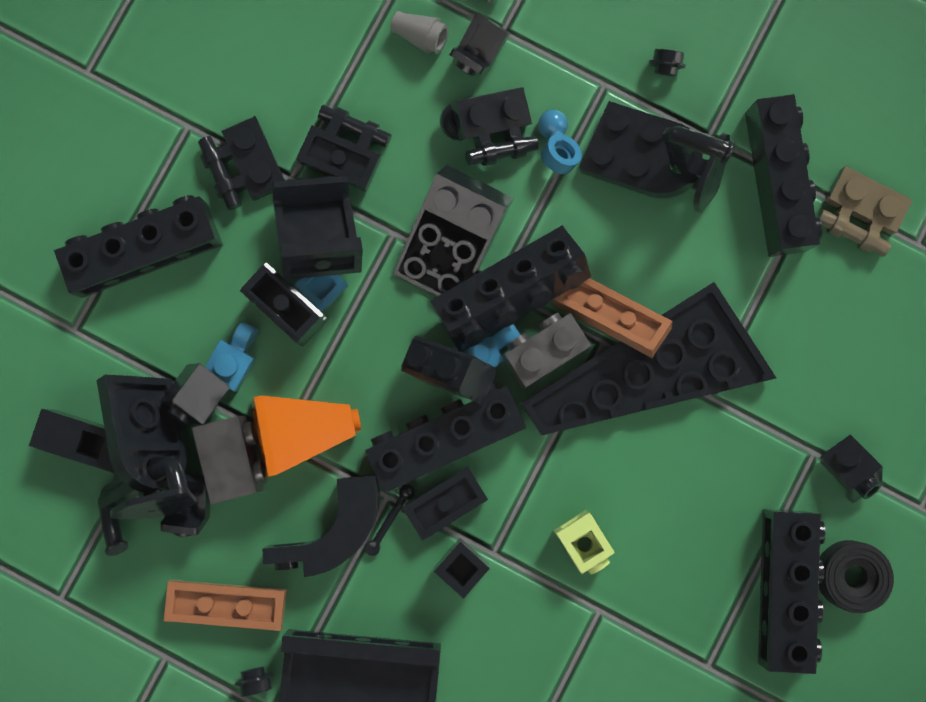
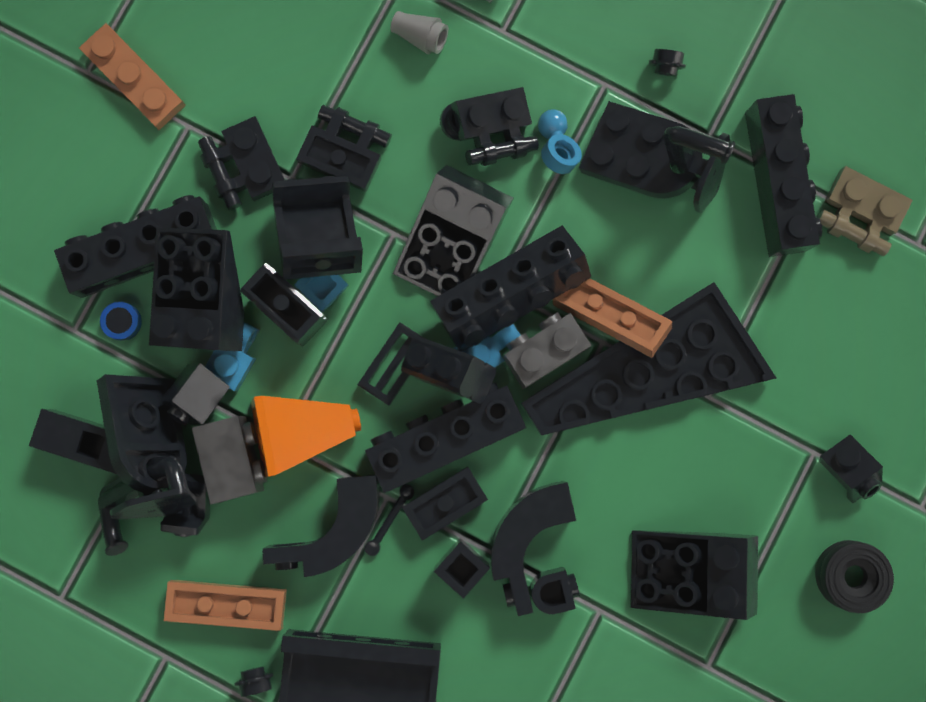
(120, 321): none -> tile
(132, 76): none -> nougat plate
(196, 291): none -> black slope
(376, 391): none -> black tile
(480, 45): black bracket -> none
(527, 517): none -> black arch
(554, 591): none -> black plate
(581, 526): yellowish green brick -> none
(695, 573): none -> black slope
(790, 591): black brick -> none

